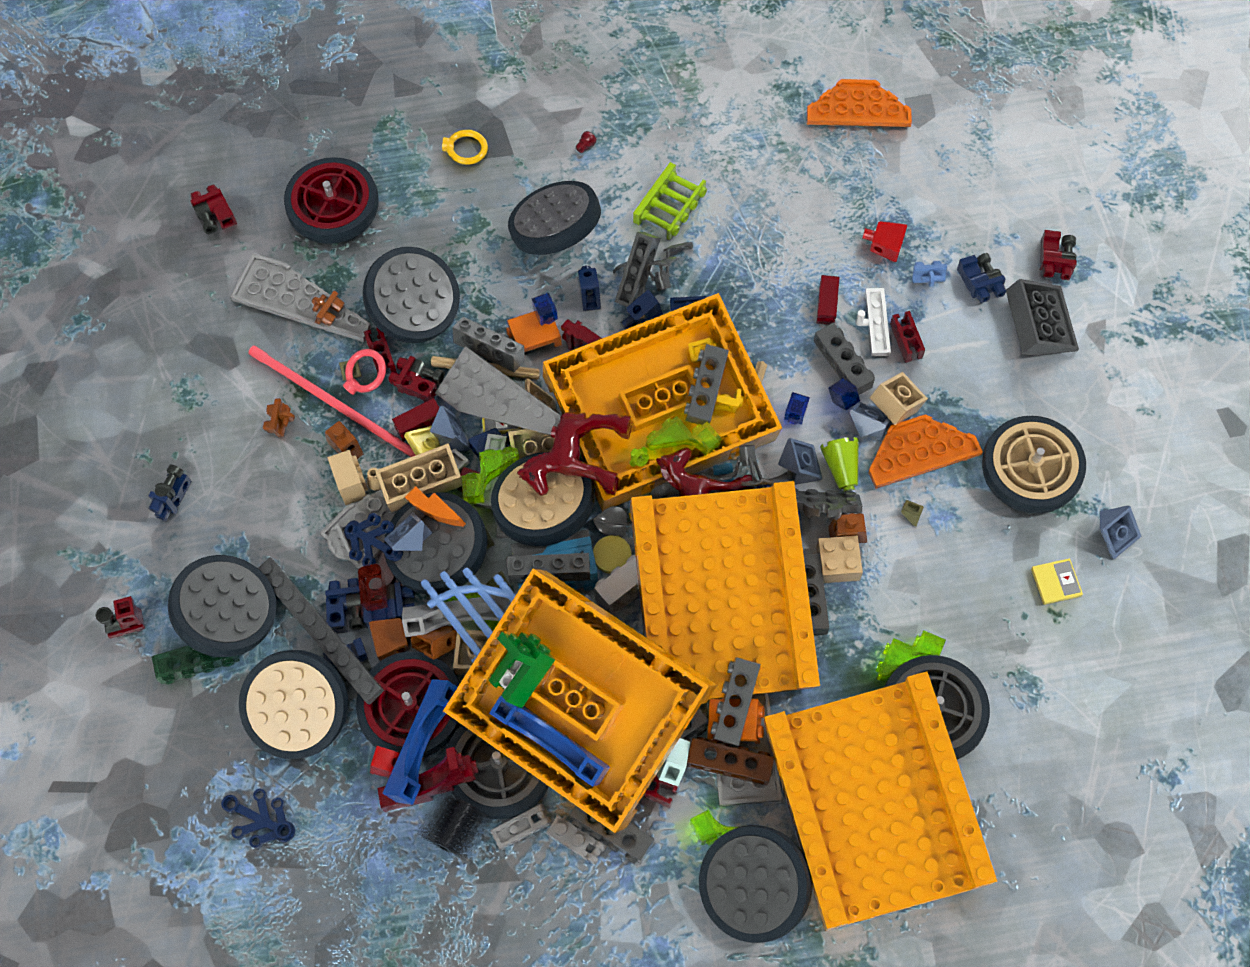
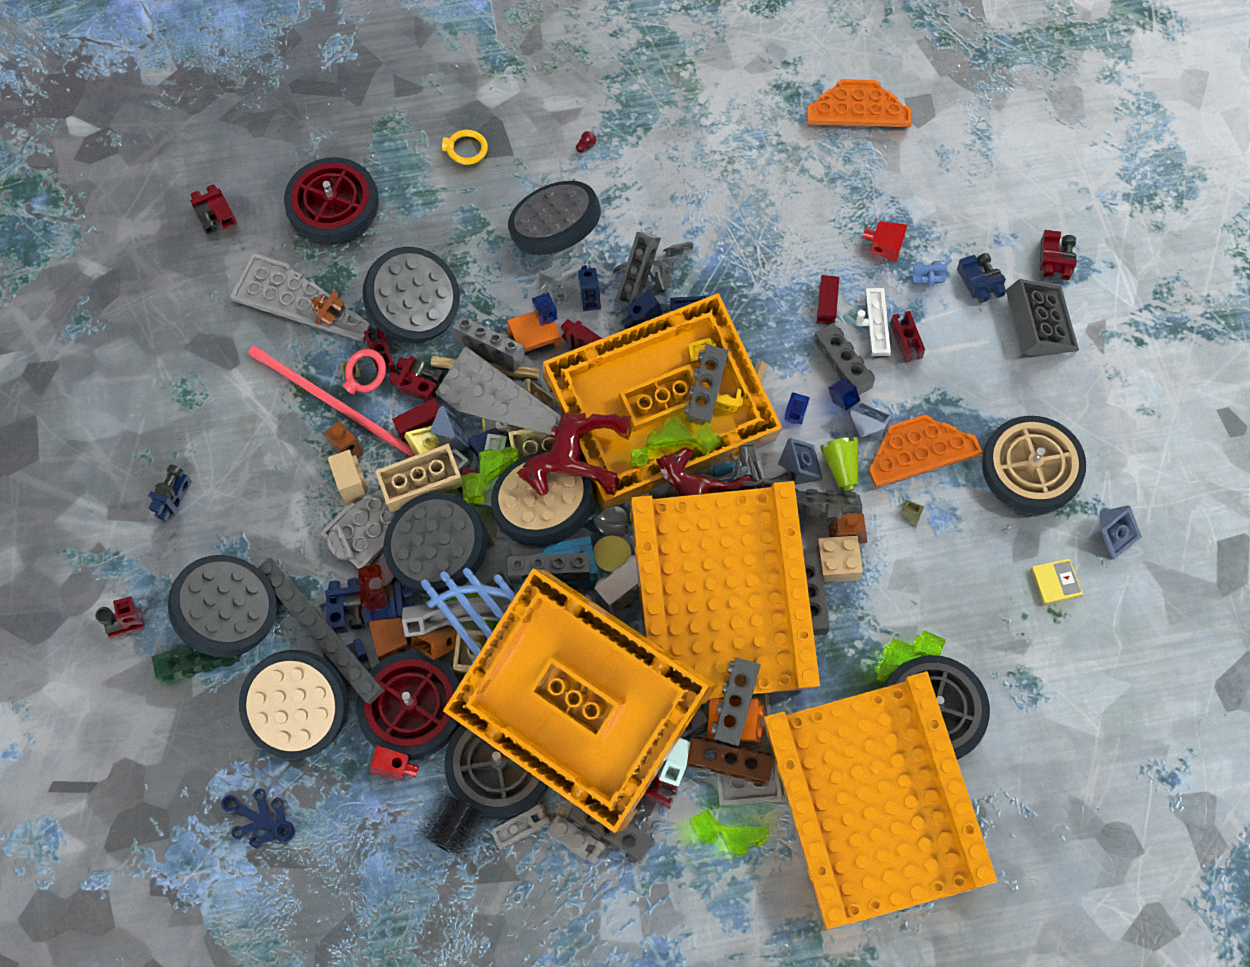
(280, 417): dark orange hips -> none
(354, 531): dark blue plant -> none
(372, 480): tan cone -> none
(403, 781): blue arch -> none
(408, 534): sand blue slope -> none
(433, 507): orange slope -> none
(449, 772): dark red arch -> none
(521, 667): green brick -> none
(565, 749): blue arch -> none
(660, 188): lime fence -> none
(755, 884): dark grey wheel -> none
(898, 398): tan brick -> none

